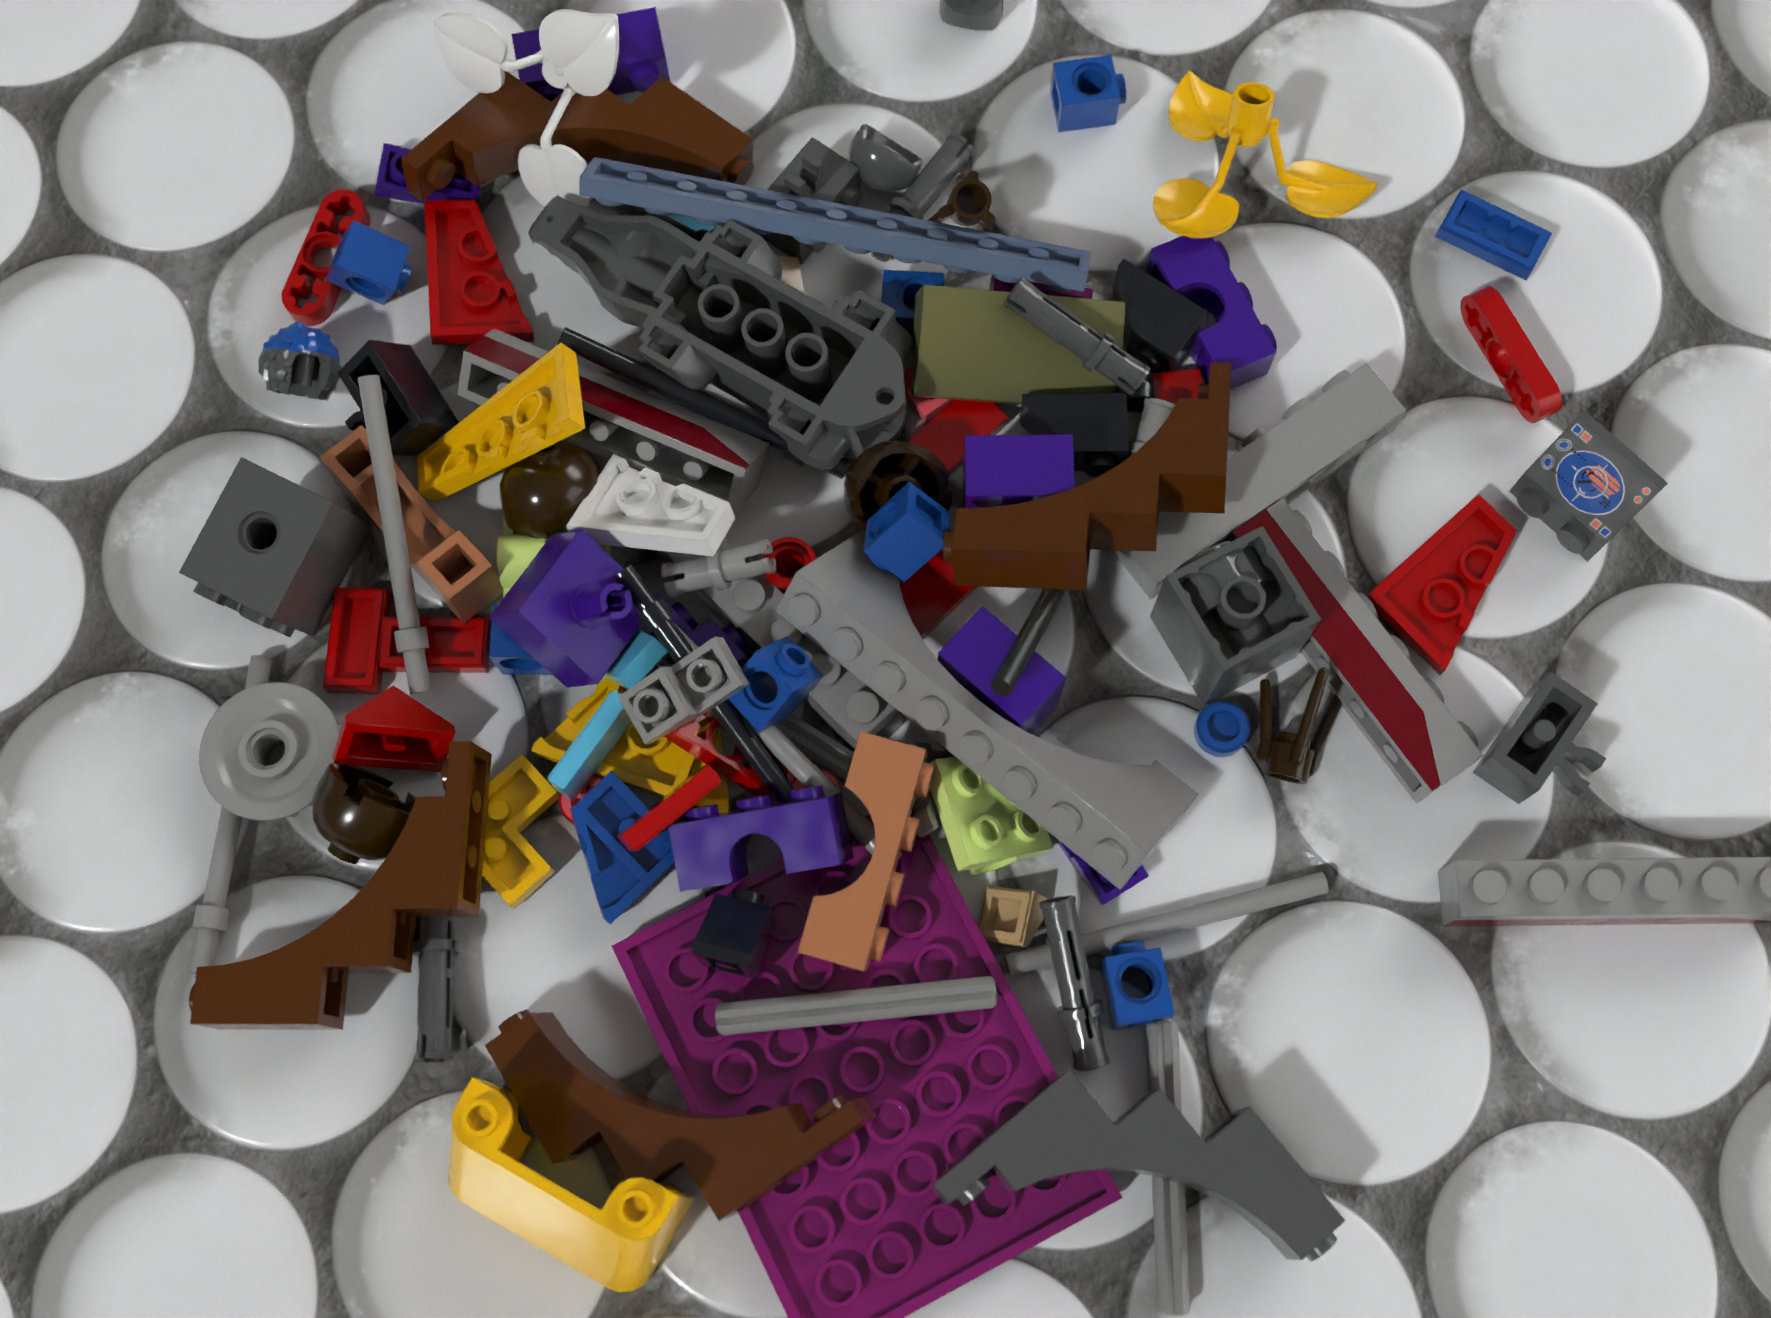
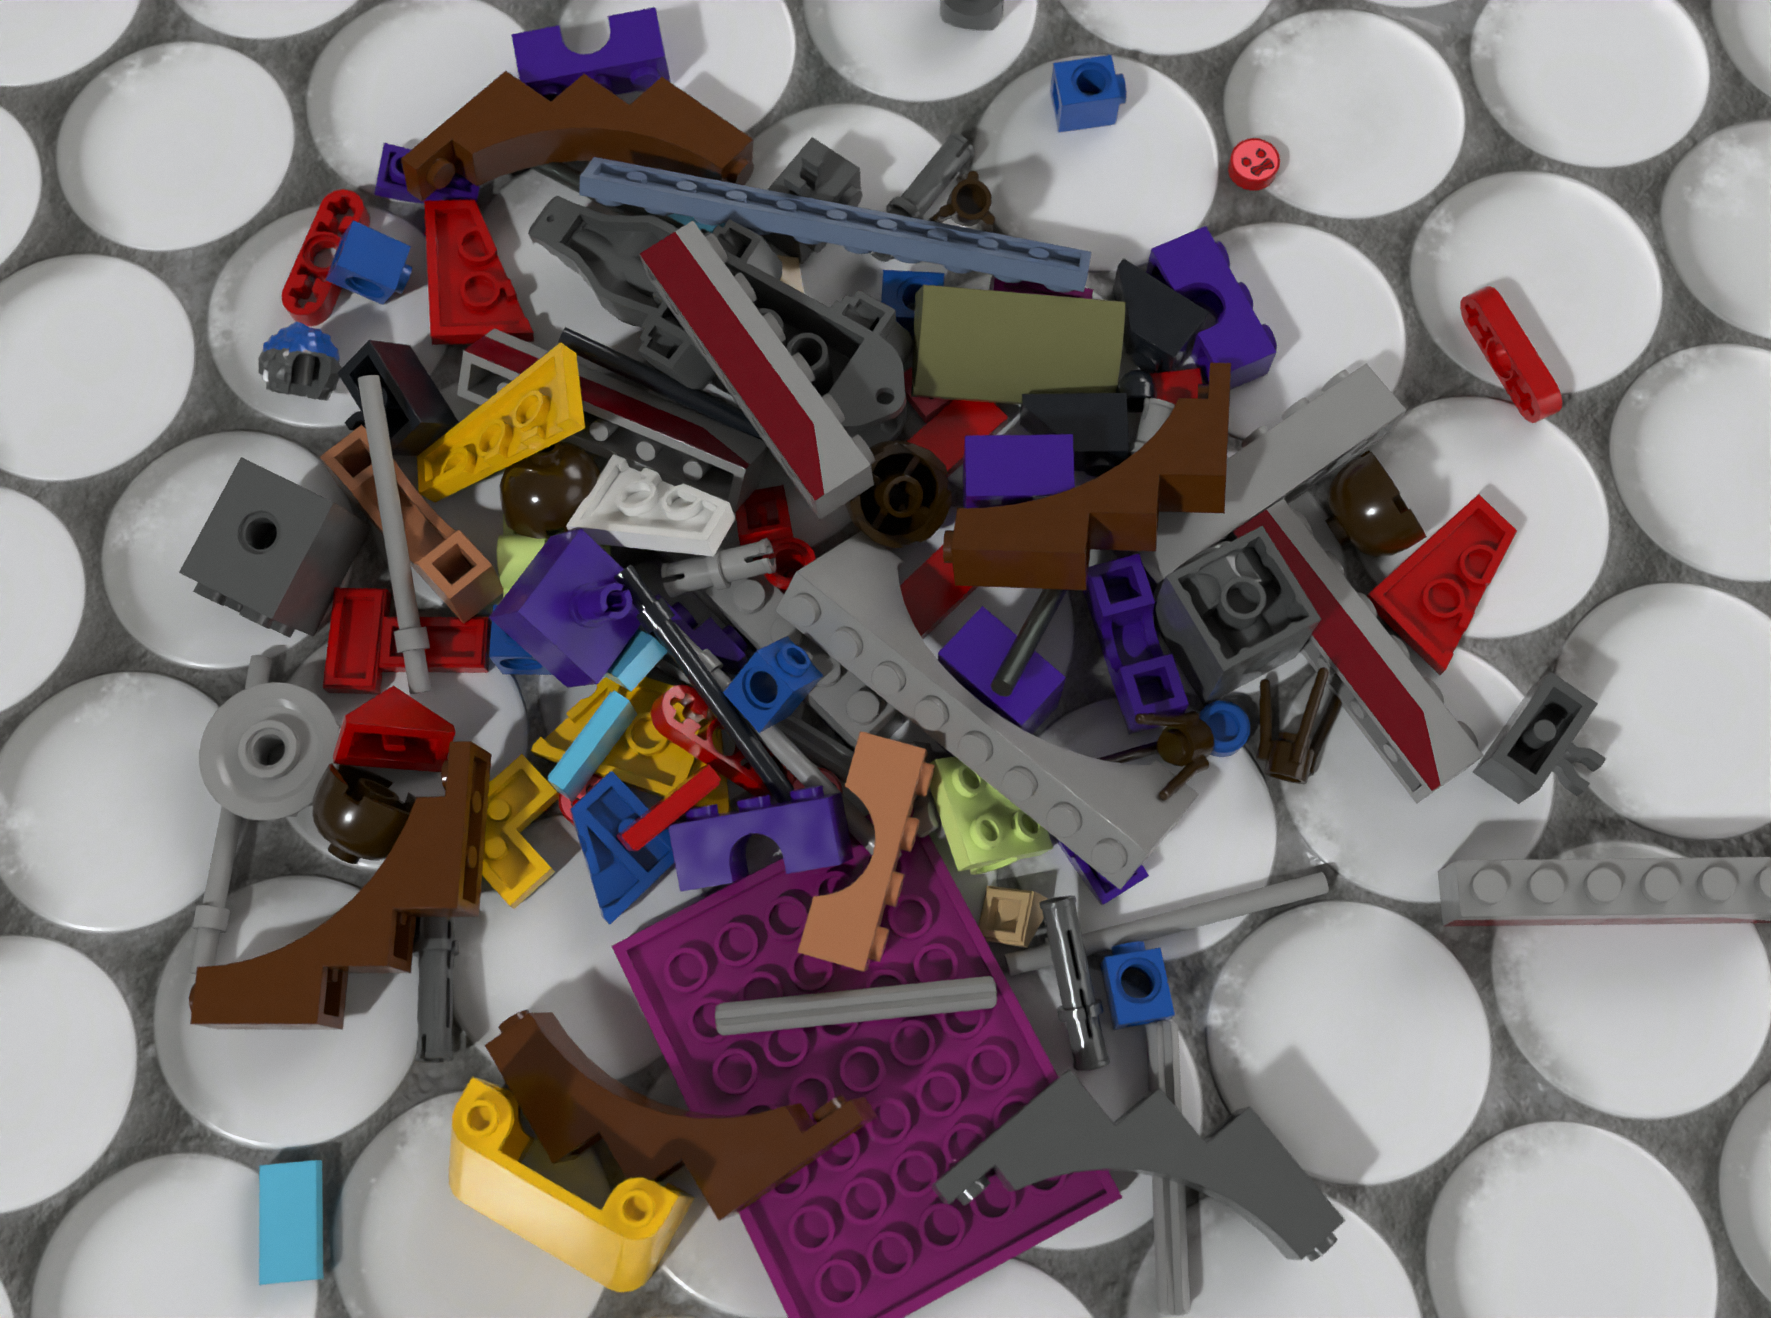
(290, 1222): none -> medium azure tile
(576, 55): white plant -> none
(684, 690): light grey slope -> none
(735, 933): black slope -> none
(758, 369): none -> brick
(764, 516): none -> red slope
(882, 161): dark grey hair -> none
(906, 532): blue brick -> none
(1071, 332): dark grey pin -> none
(1124, 623): none -> dark purple arch
(1183, 742): none -> dark brown plant
(1206, 111): yellow plant -> none
(1253, 164): none -> tile
(1370, 510): none -> dark brown cylinder
(1493, 234): blue plate -> none
(1586, 486): dark grey slope -> none

